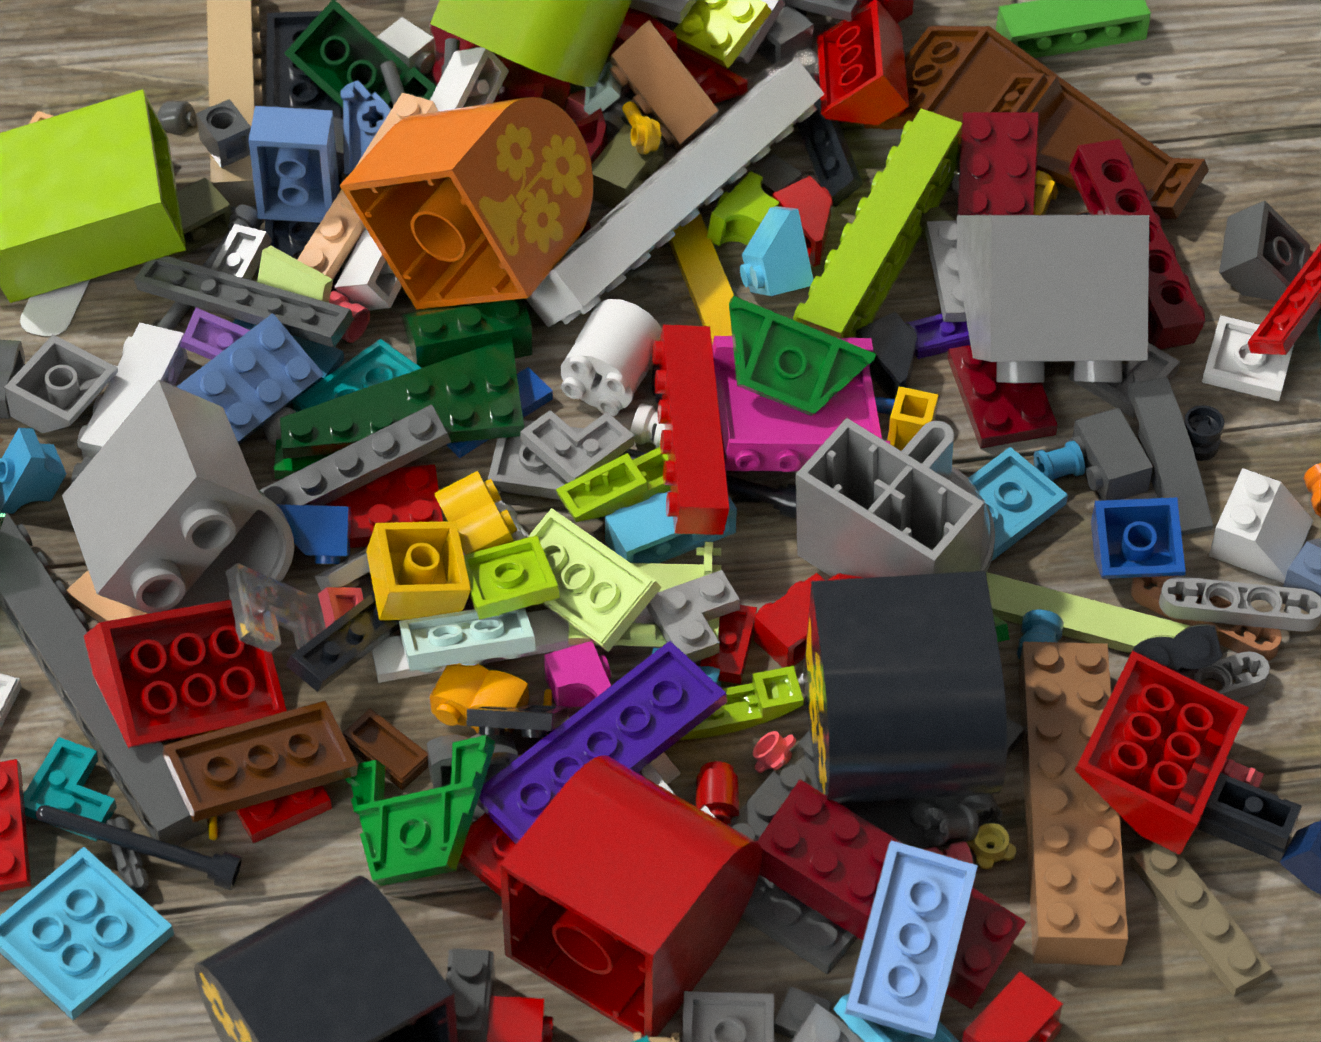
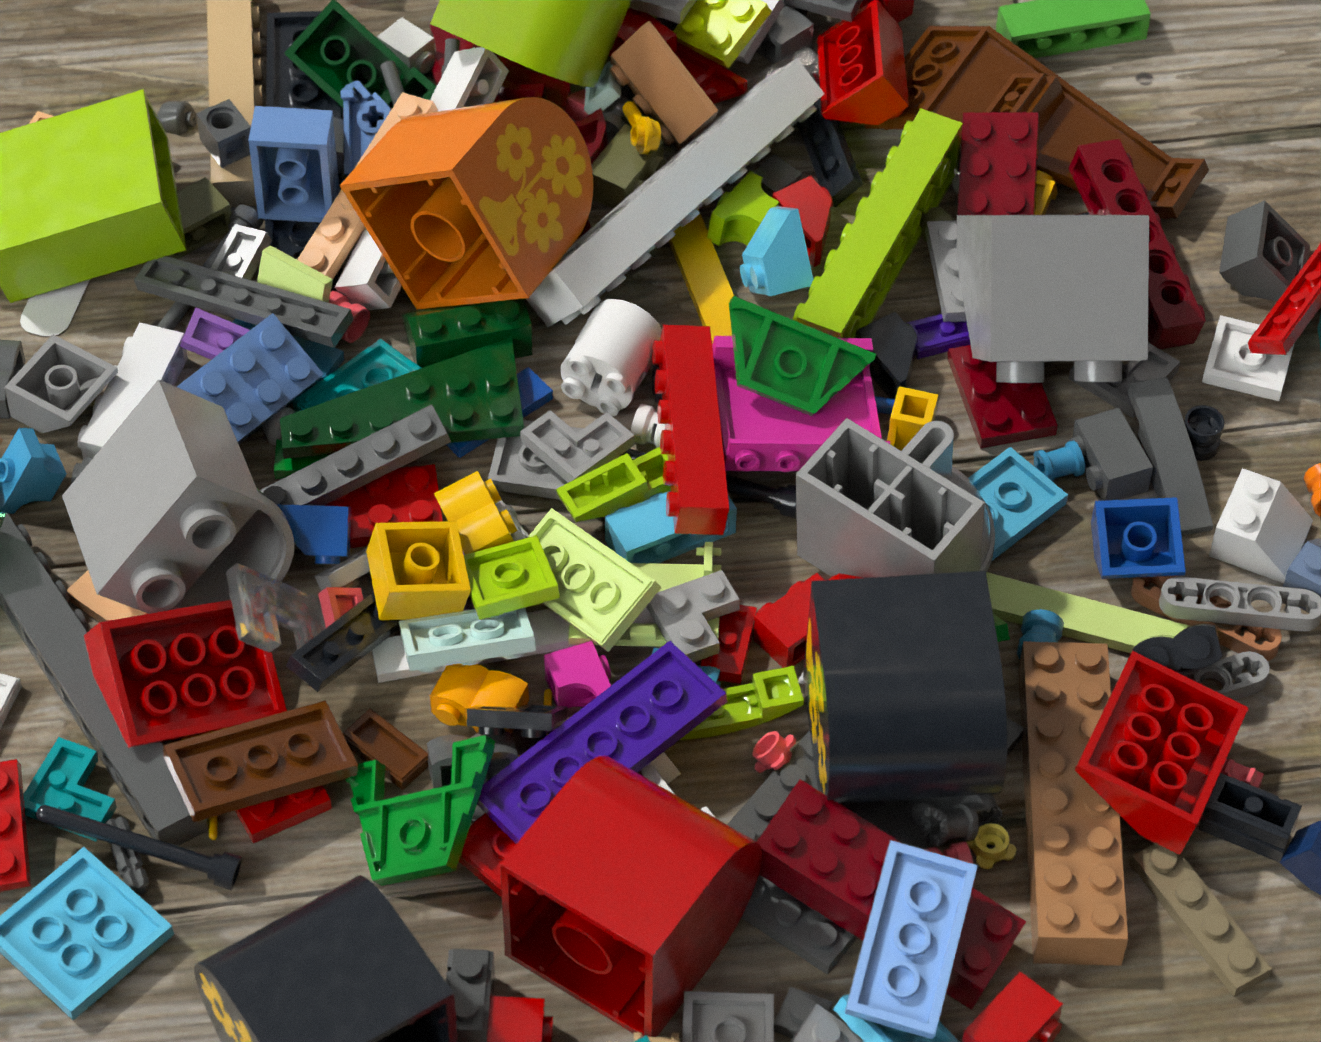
(718, 790): red brick -> none

